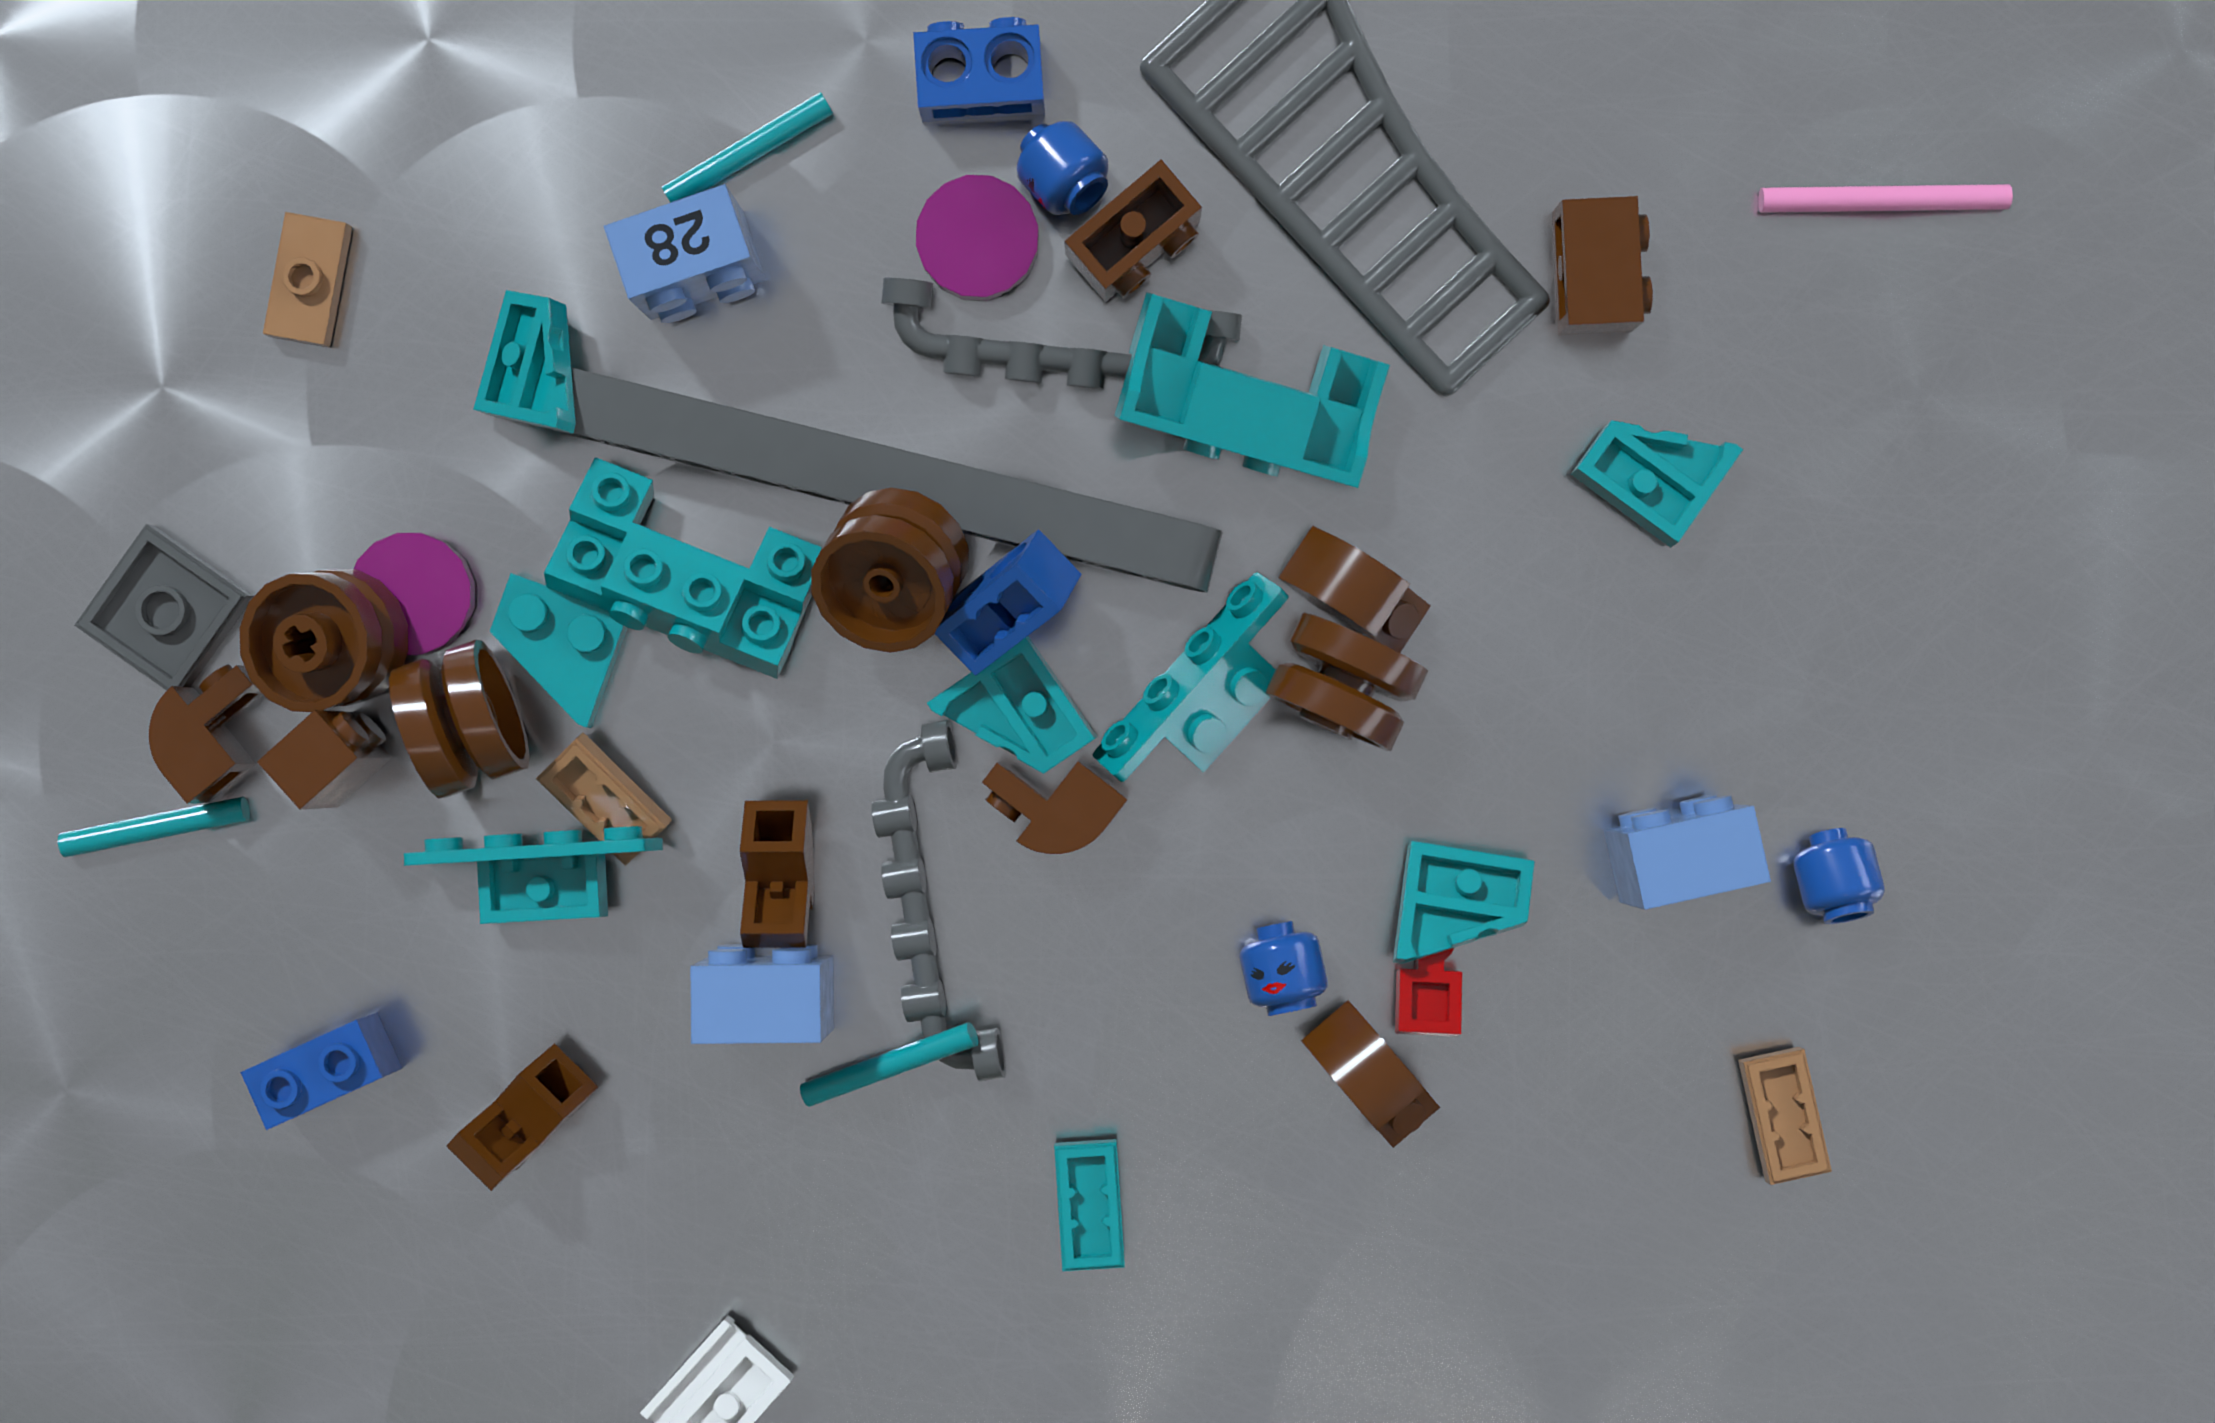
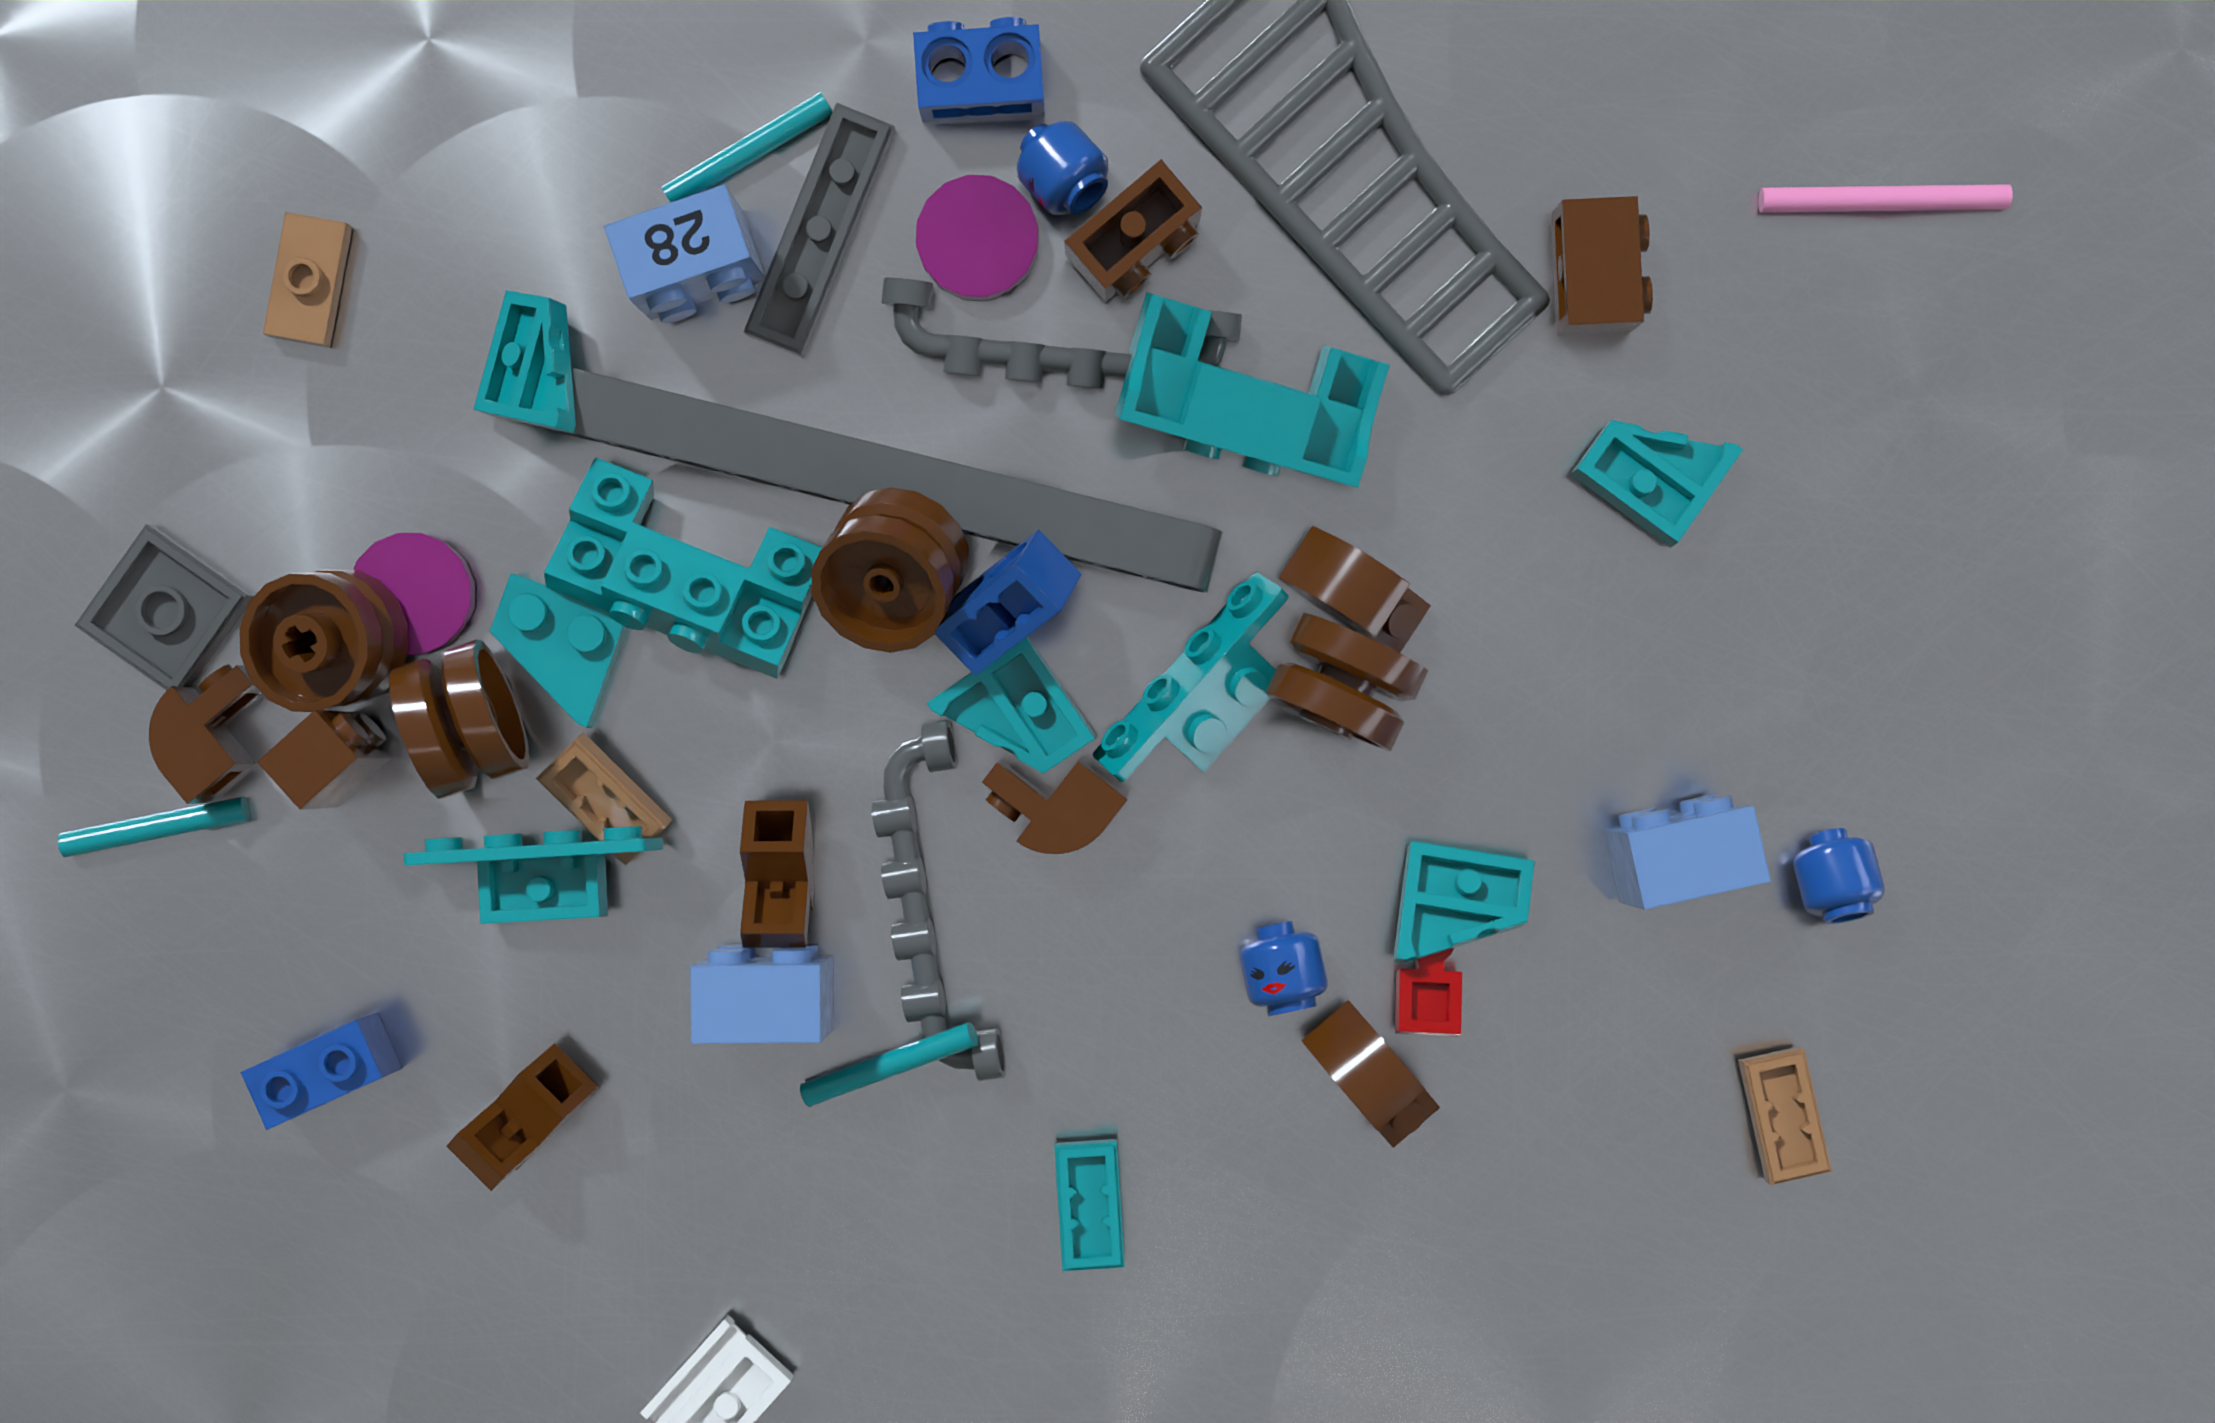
(819, 230): none -> dark grey tile

